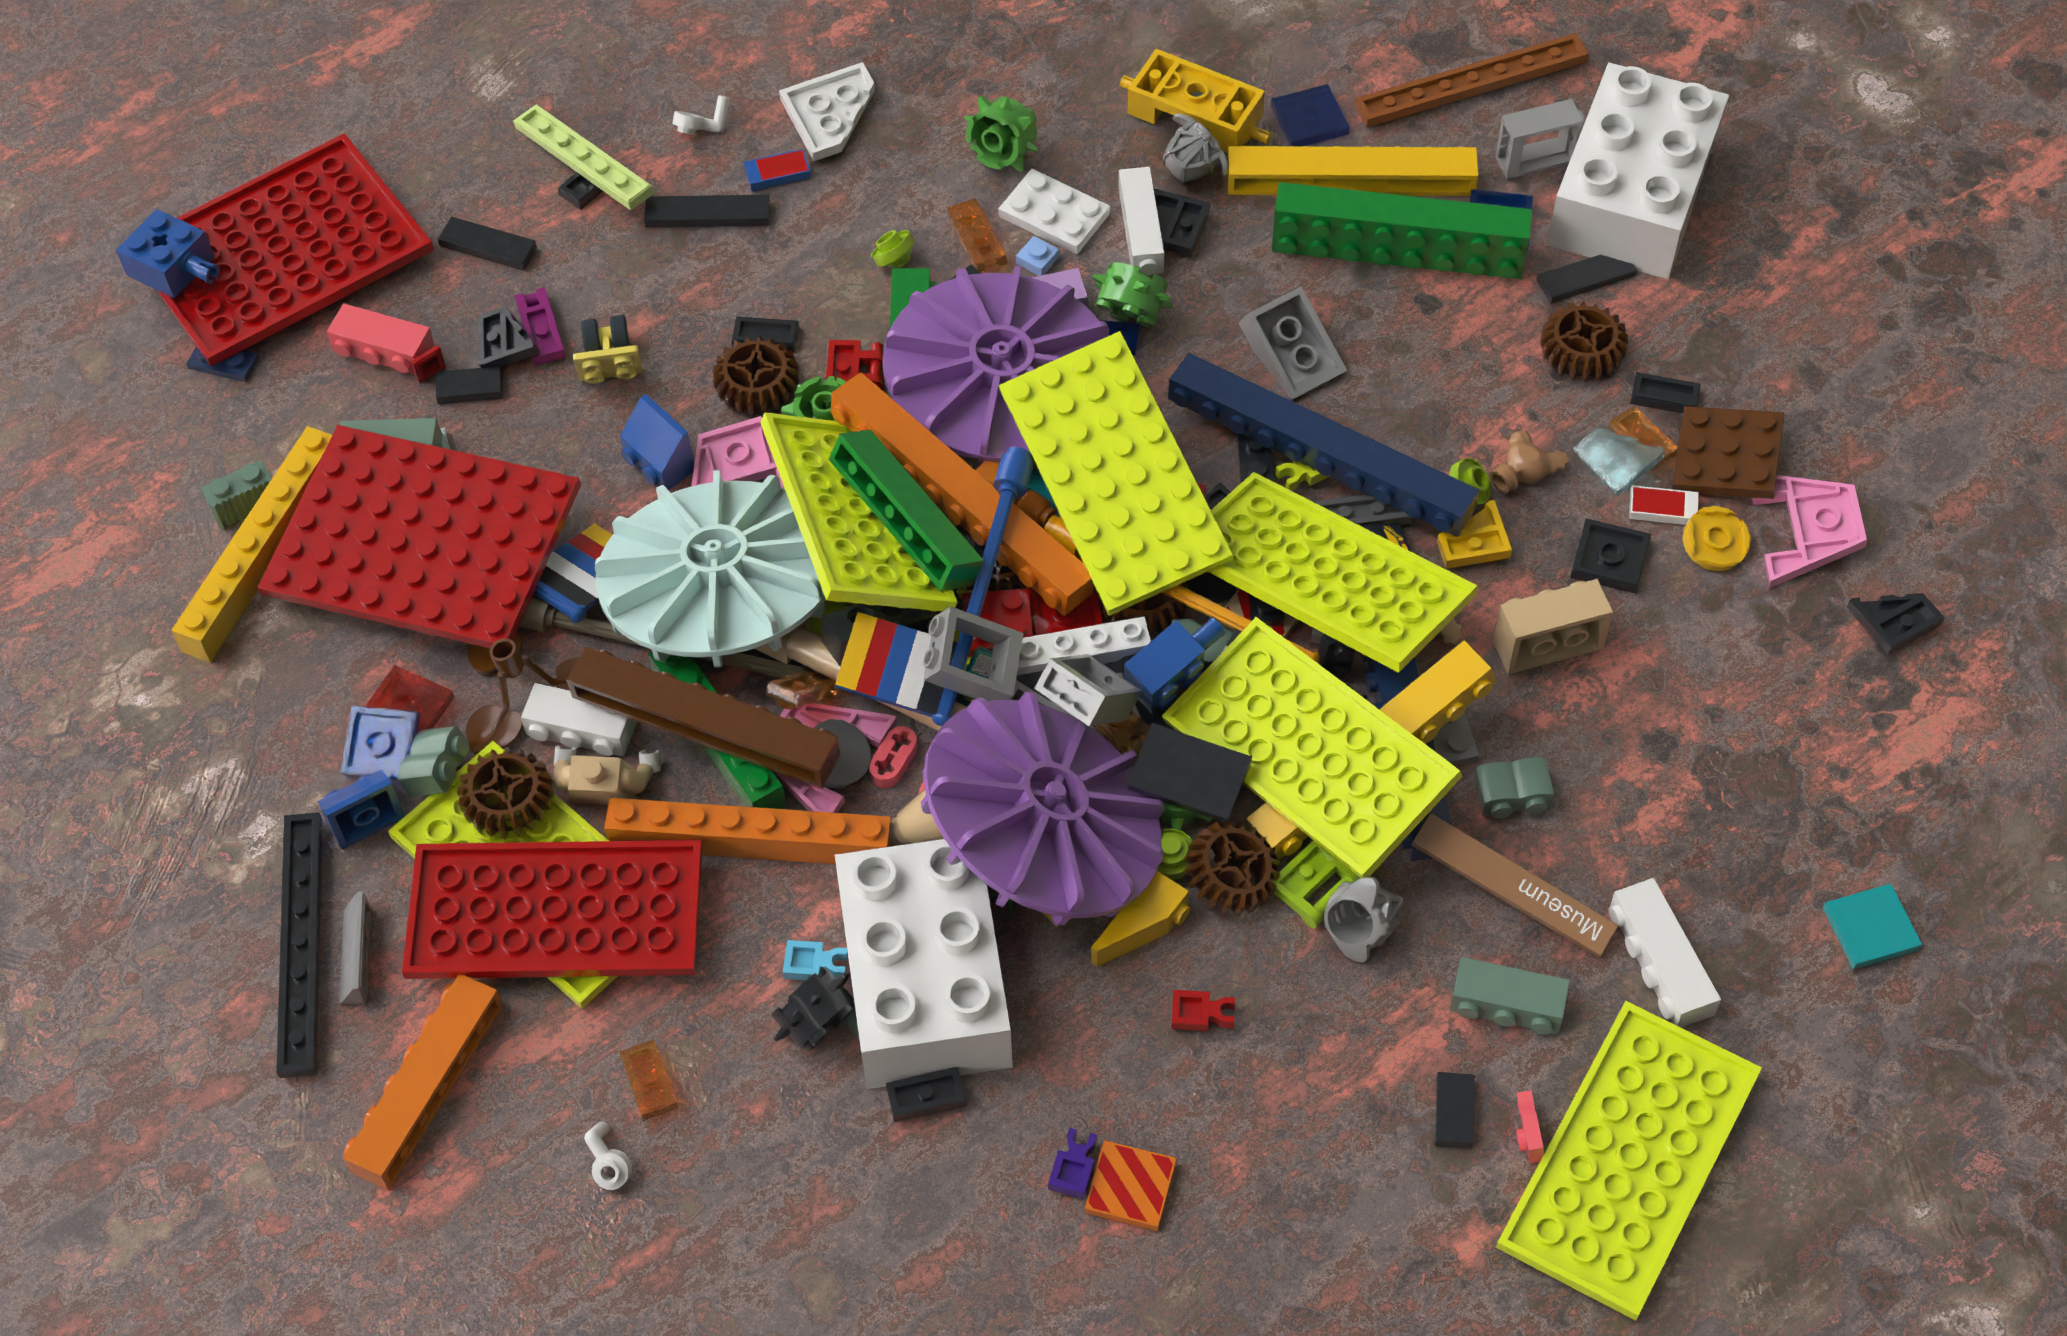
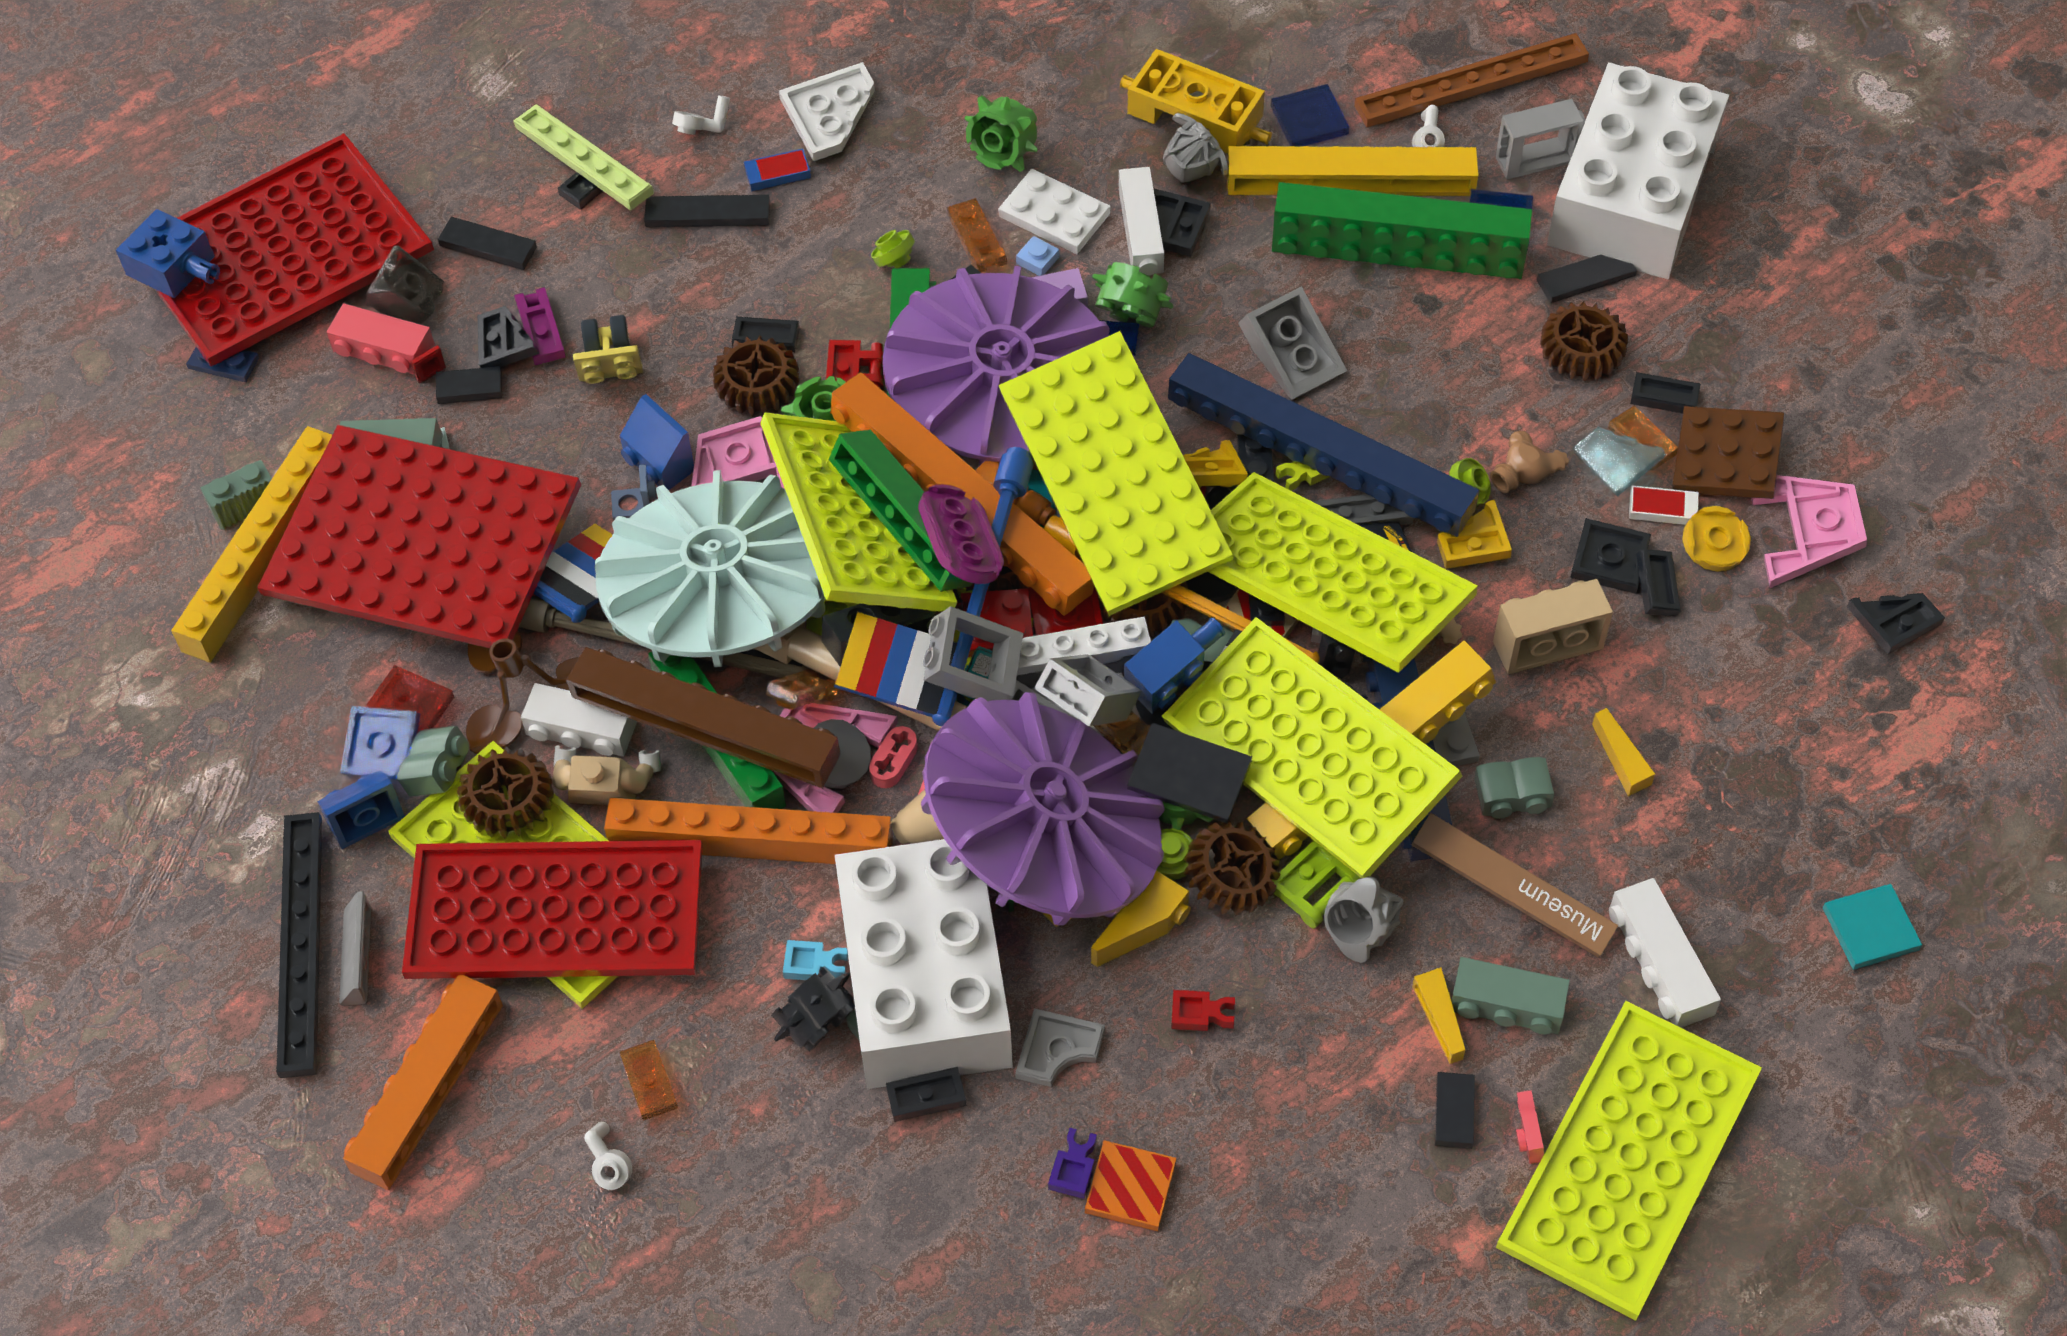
(404, 288): none -> clear smoke slope
(643, 495): none -> sand blue bracket
(961, 534): none -> magenta tile
(1055, 1044): none -> light grey tile
(1217, 467): none -> yellow wing
(1430, 127): none -> white plate
(1437, 1005): none -> yellow piece
(1627, 761): none -> yellow piece
(1658, 582): none -> black tile

